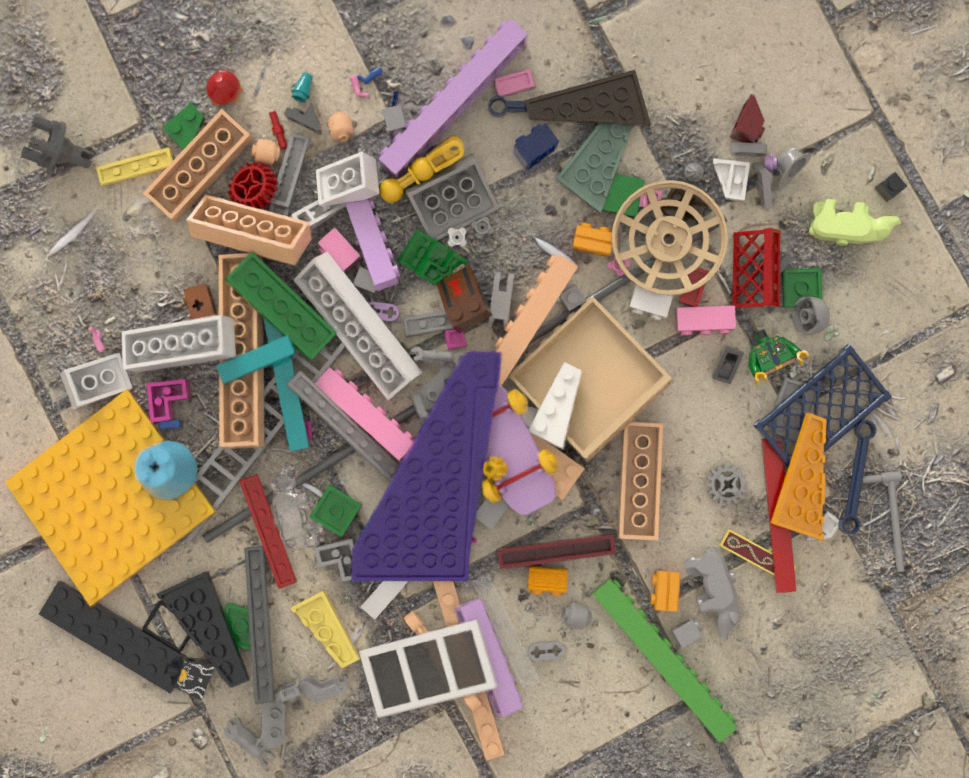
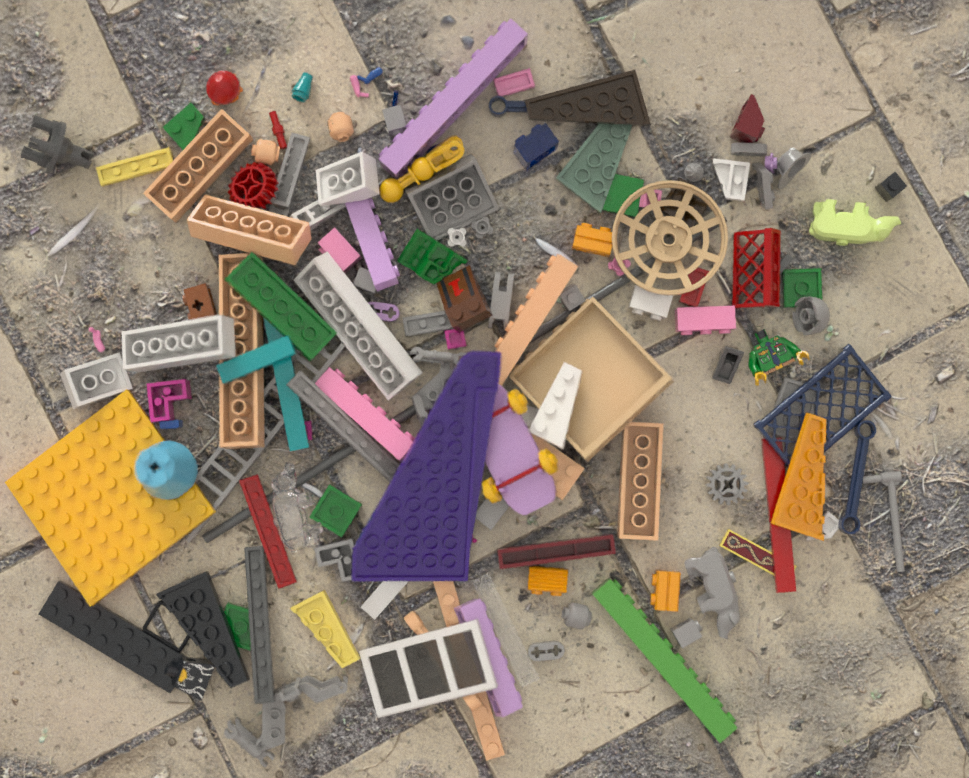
(308, 120): dark grey slope -> none
(495, 468): yellow gear -> none

